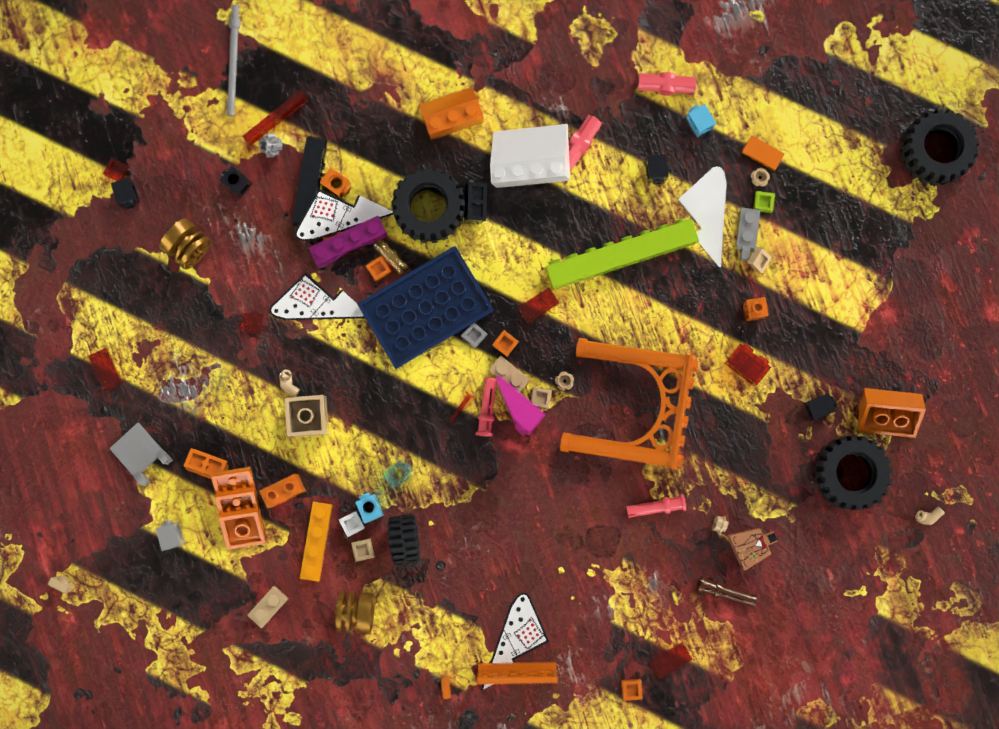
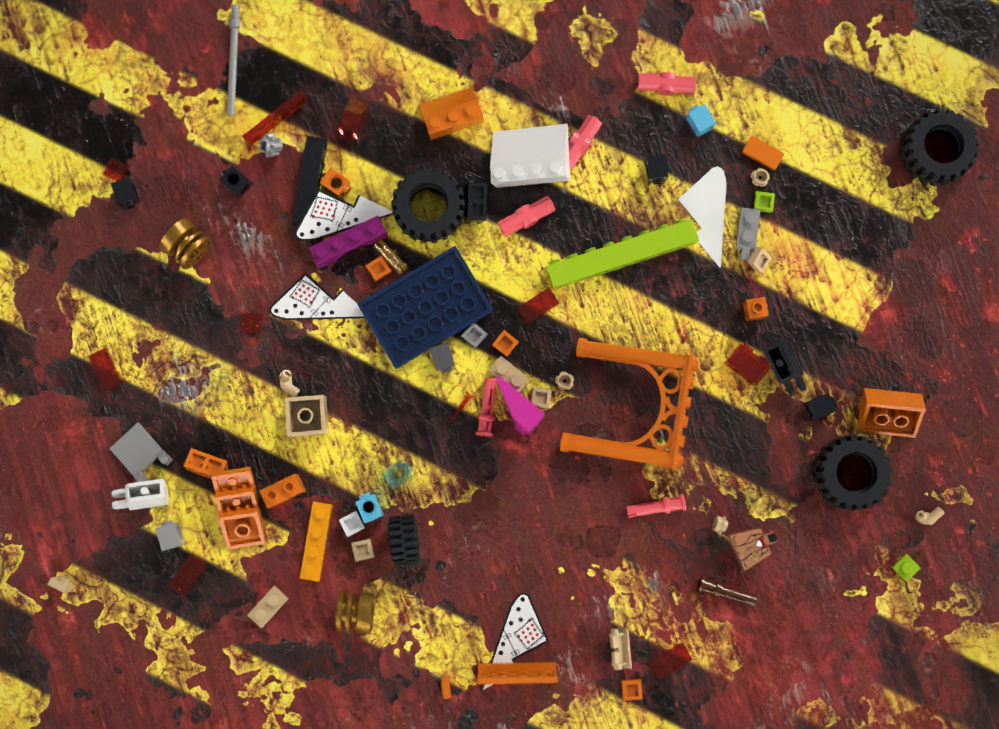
(142, 495): none -> white hinge
(188, 574): none -> clear red tile
(353, 118): none -> clear red slope
(442, 358): none -> dark grey brick
(526, 216): none -> coral piece
(620, 642): none -> tan hinge
(785, 366): none -> black hinge
(905, 567): none -> lime plate

